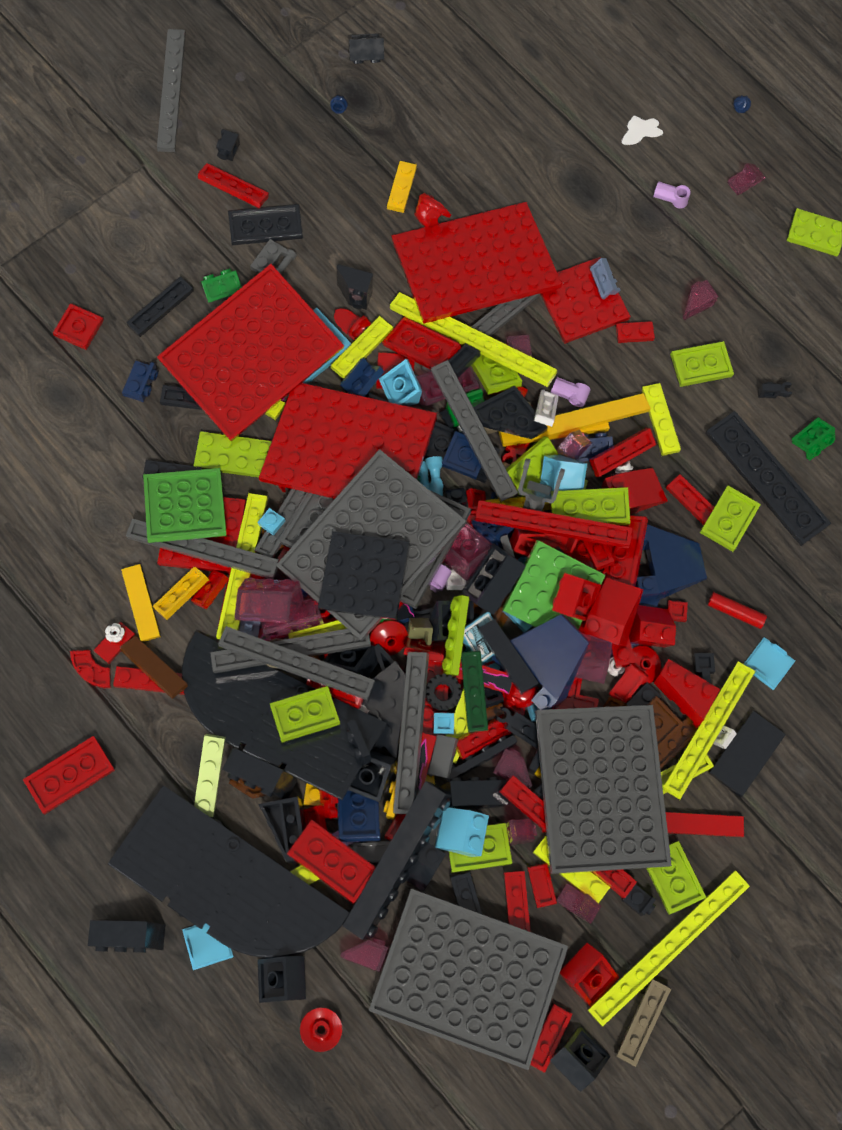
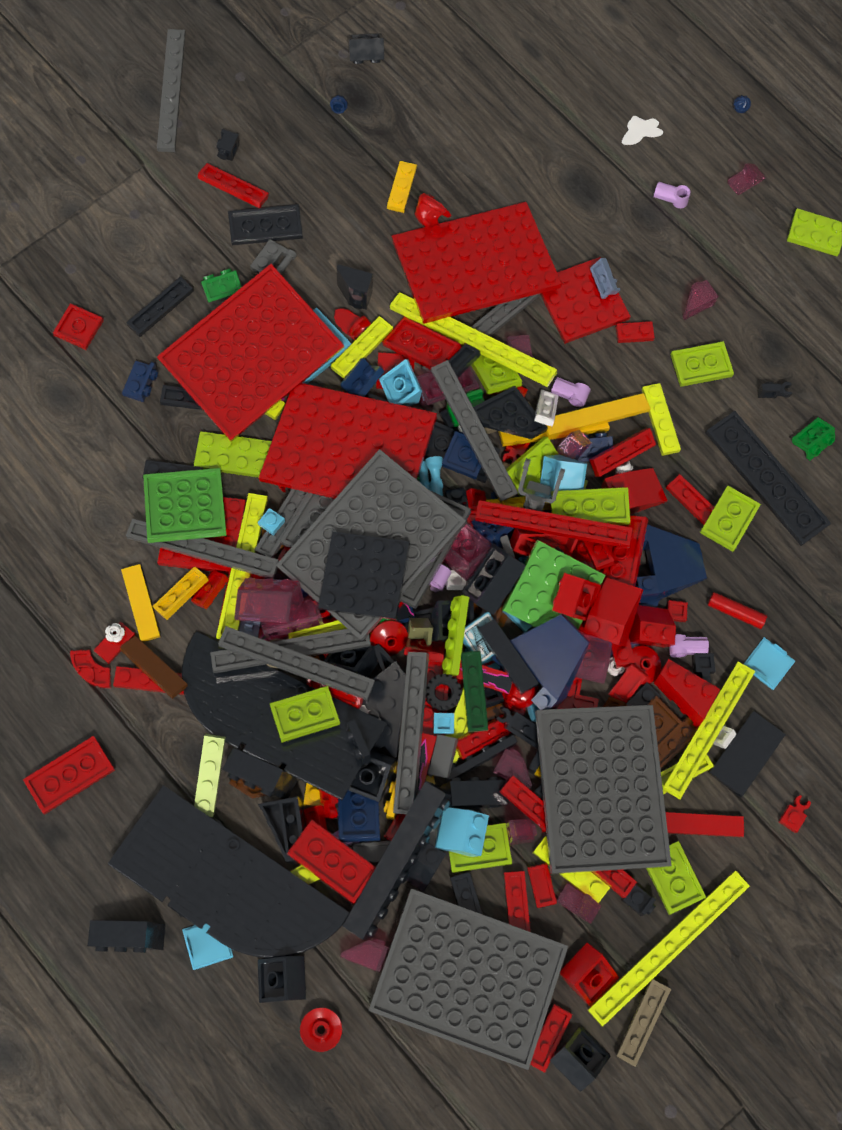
(688, 646): none -> lavender piece
(793, 816): none -> red plate

